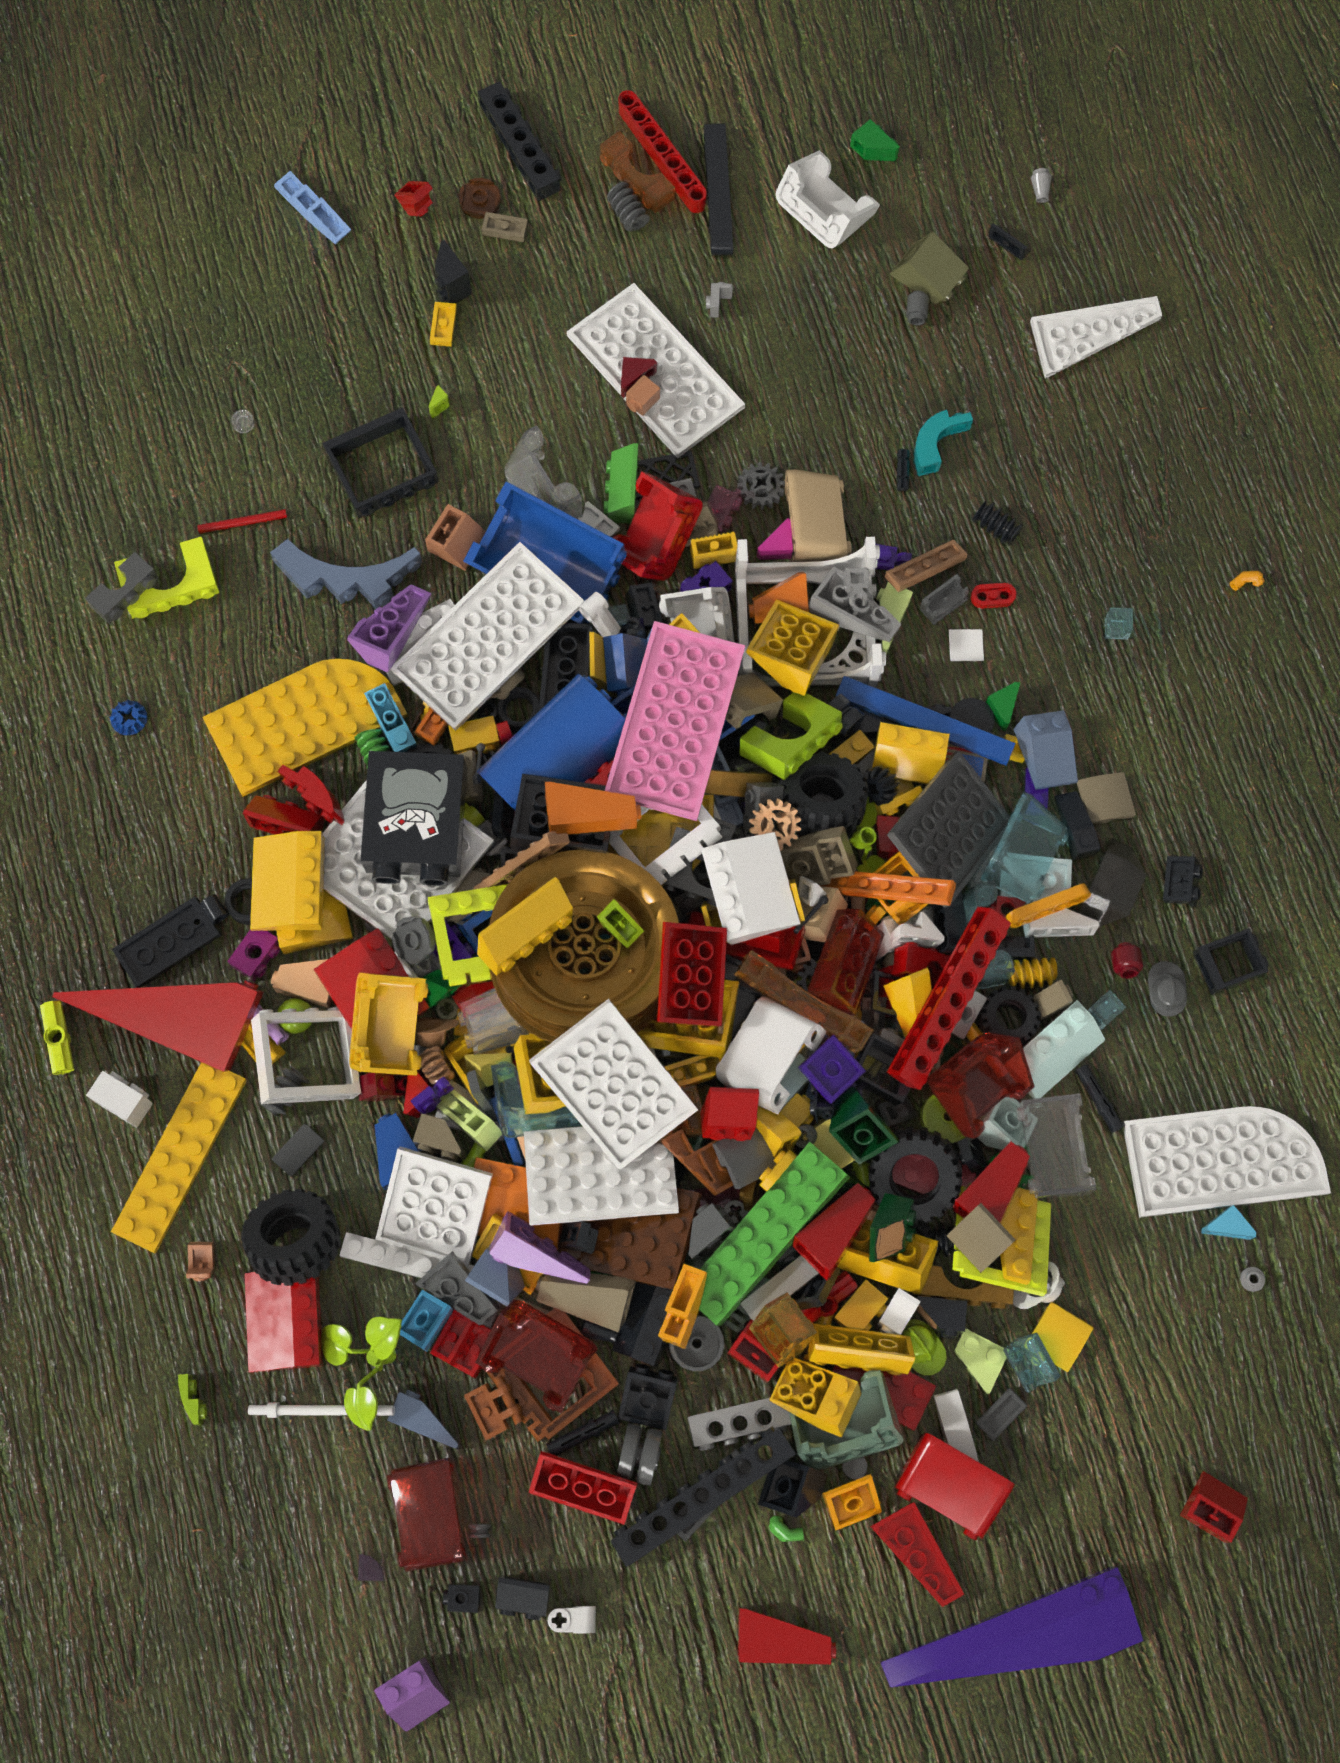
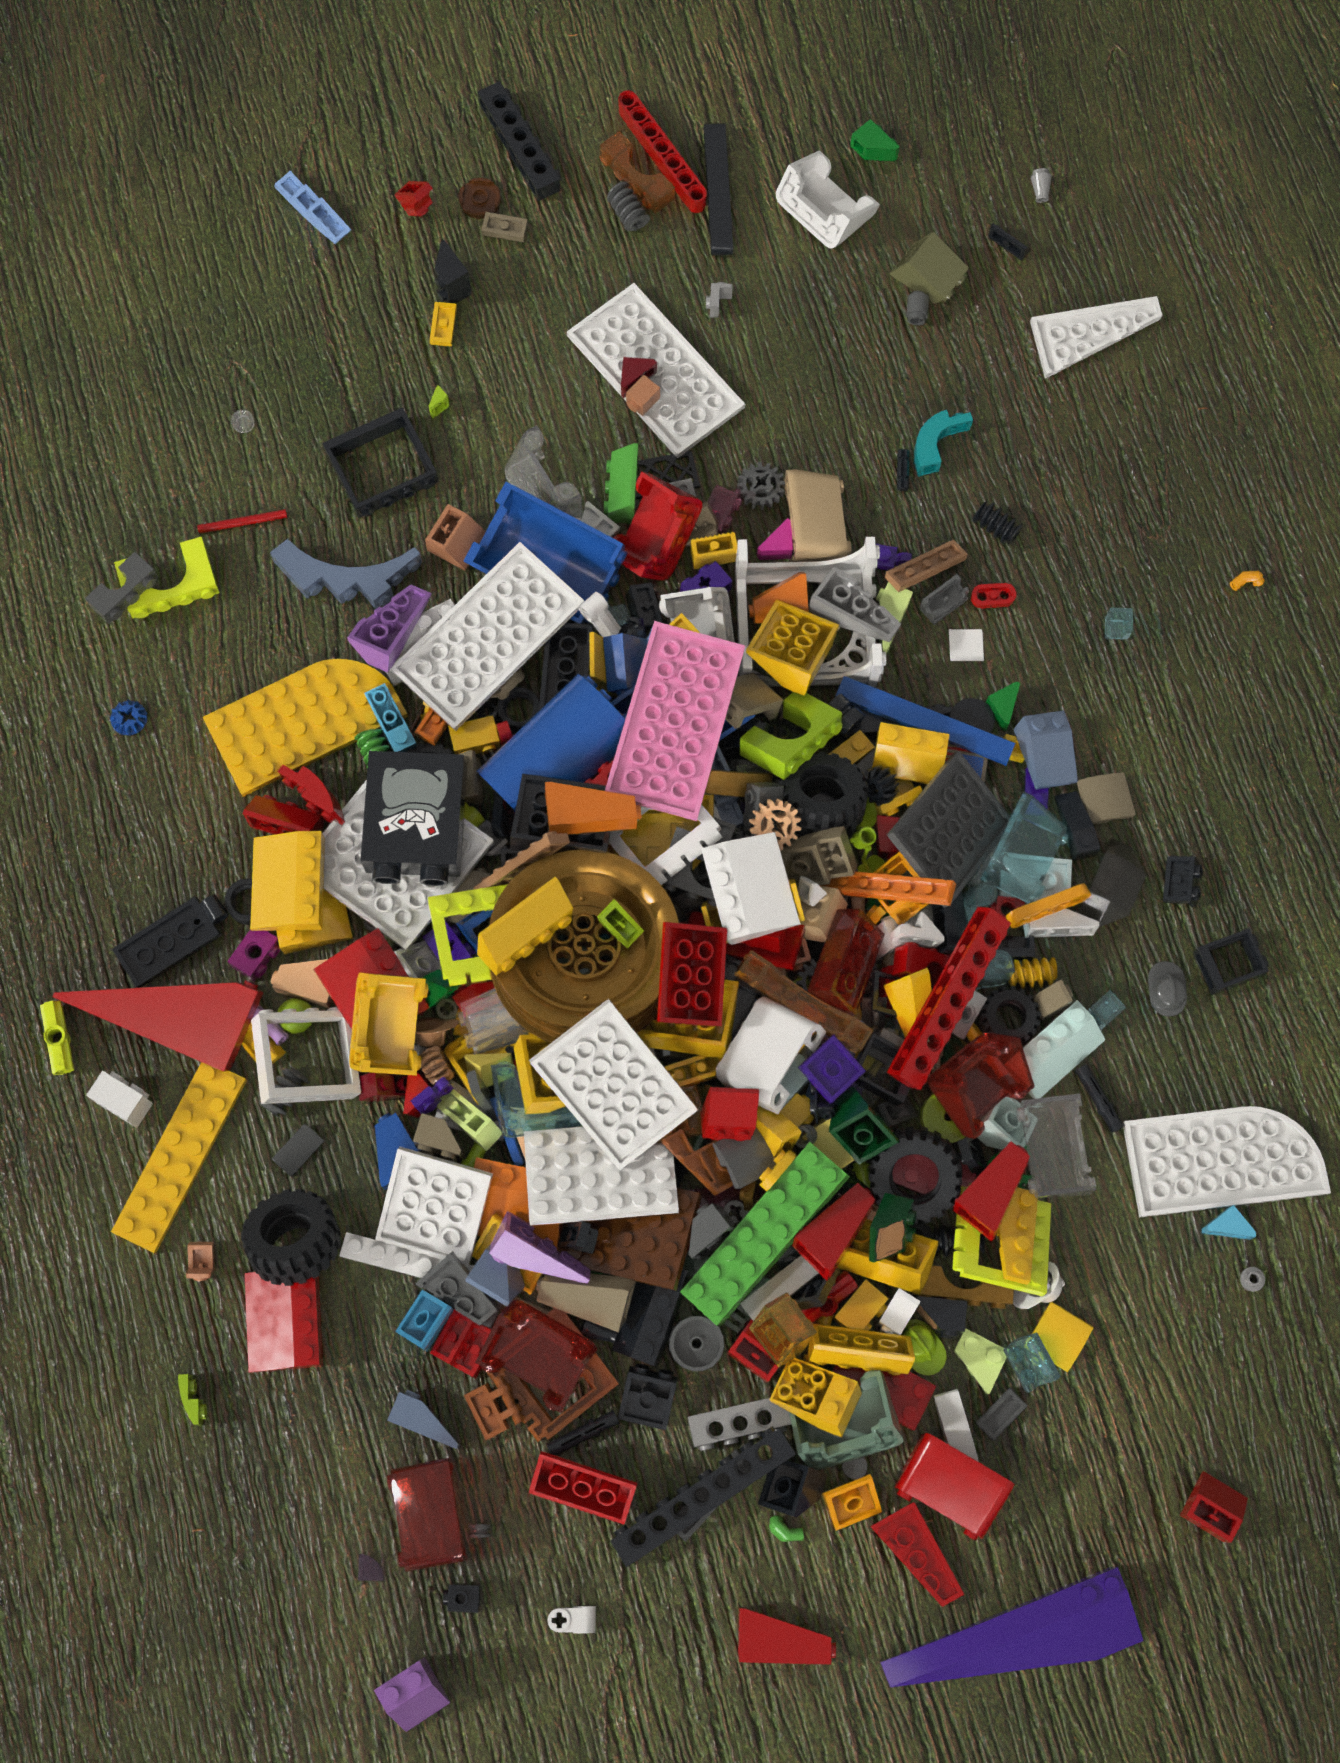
(274, 1410): white bar -> none
(383, 1337): lime plant -> none
(414, 939): dark grey tile -> none
(476, 778): dark grey hinge -> none
(523, 1597): black slope -> none
(639, 1454): dark grey wheel -> none
(683, 1306): light orange slope -> none
(823, 900): black hinge -> none
(857, 583): light grey plate -> none
(981, 1237): dark tan slope -> none
(1127, 960): dark red head -> none

